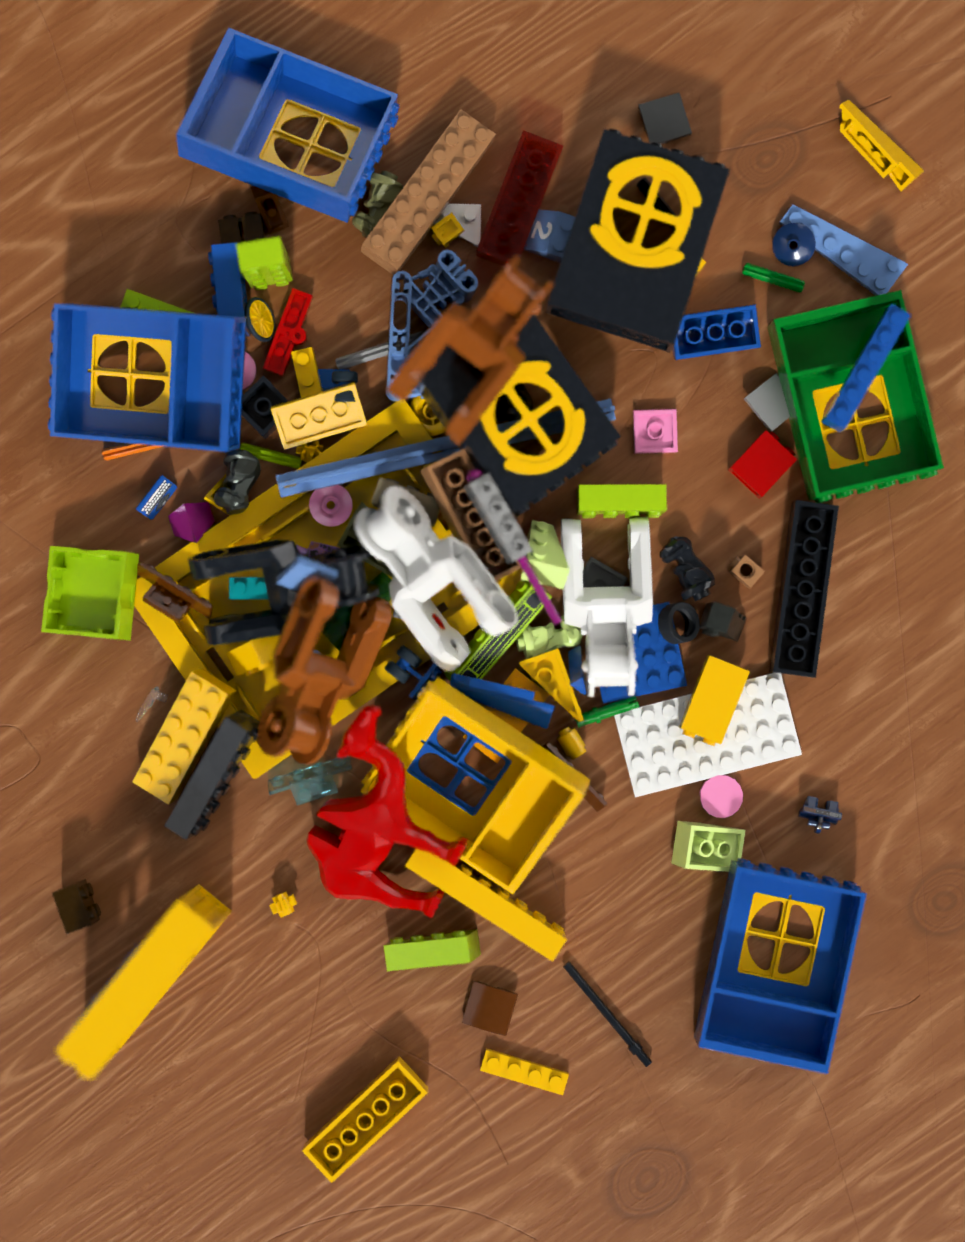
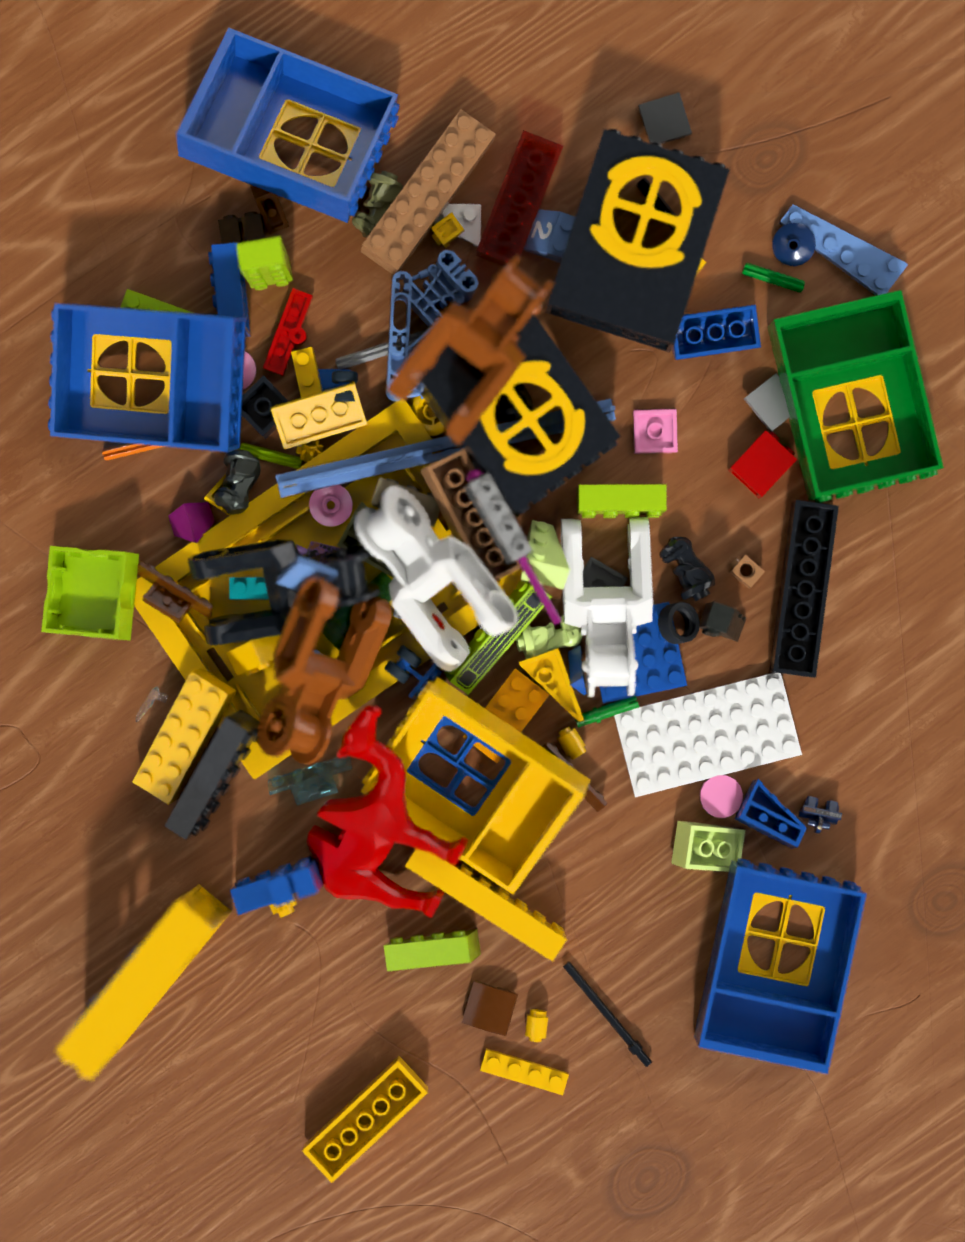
(76, 906): dark brown brick -> none
(156, 497): slope -> none
(260, 319): yellow wheel -> none
(277, 886): none -> blue piece
(505, 698): blue wedge -> none
(536, 1025): none -> yellow brick
(713, 700): yellow brick -> none
(768, 816): none -> blue wedge
(865, 368): blue brick -> none
(877, 147): yellow wedge -> none

